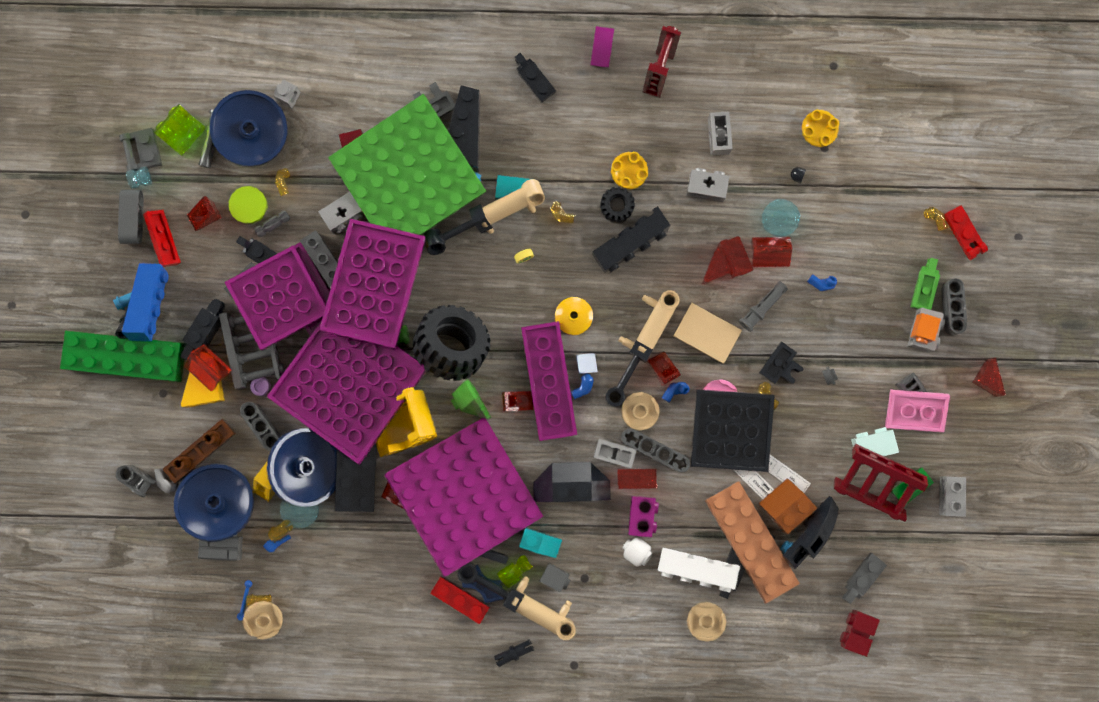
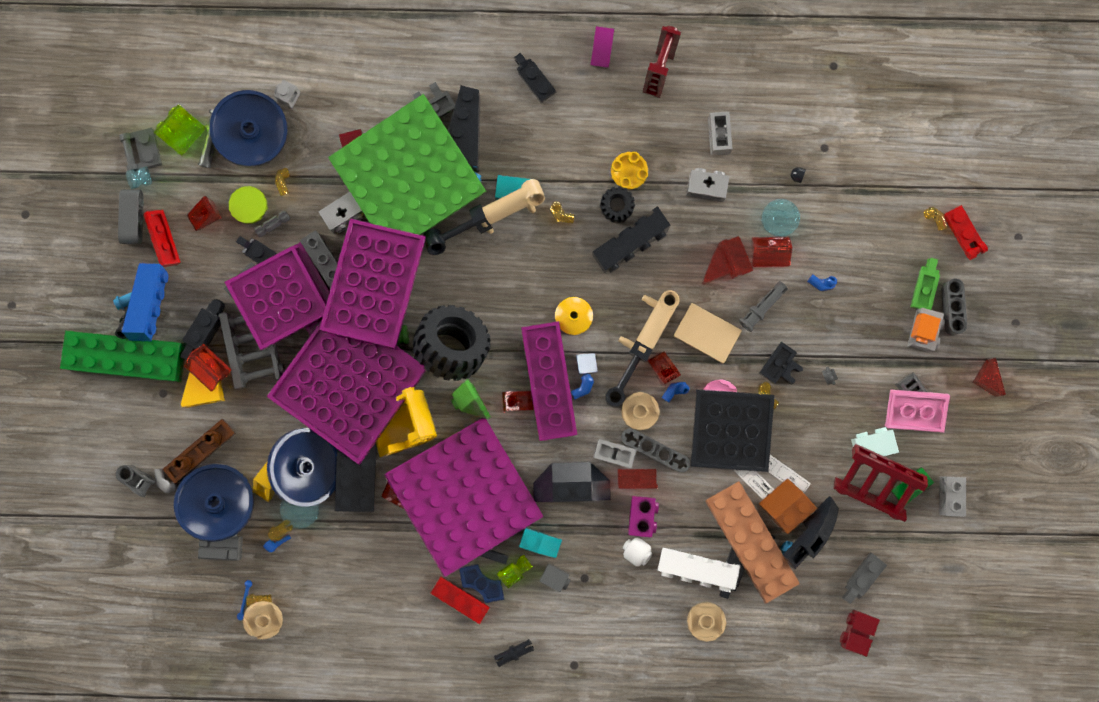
(253, 422): dark grey beam -> none
(260, 386): lavender tile -> none
(519, 602): tan piece -> none
(523, 256): light yellow tile -> none
(820, 128): yellow dish -> none

